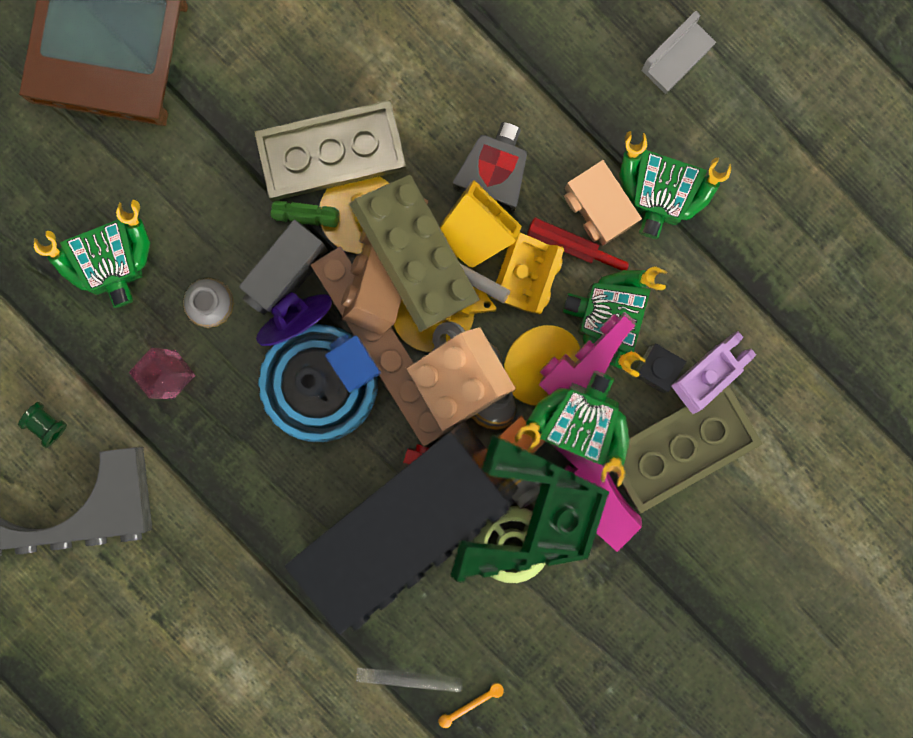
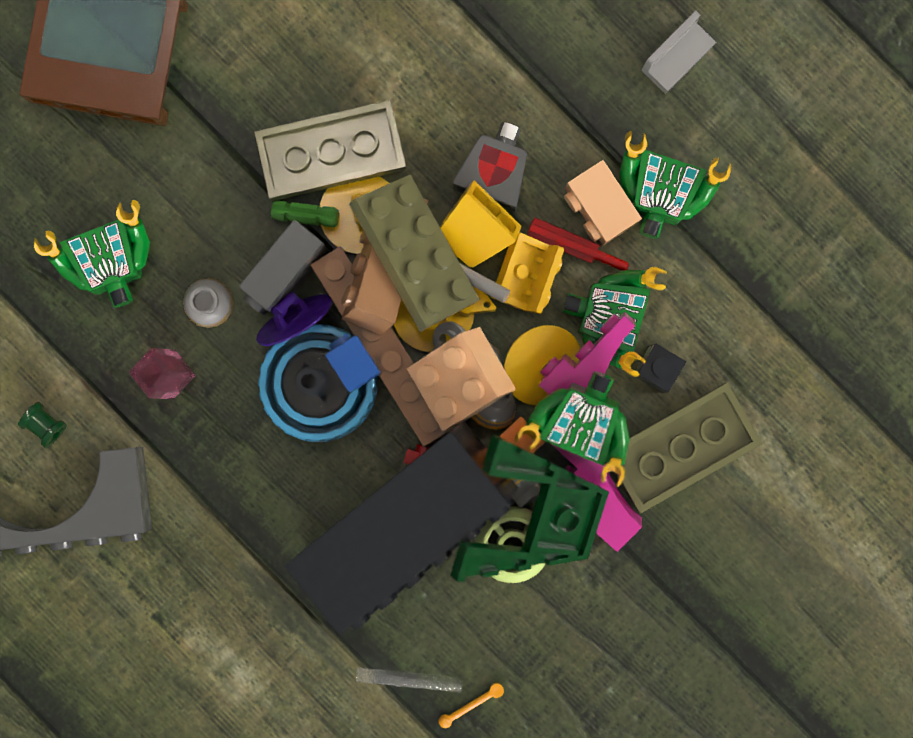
(712, 374): lavender hinge -> none

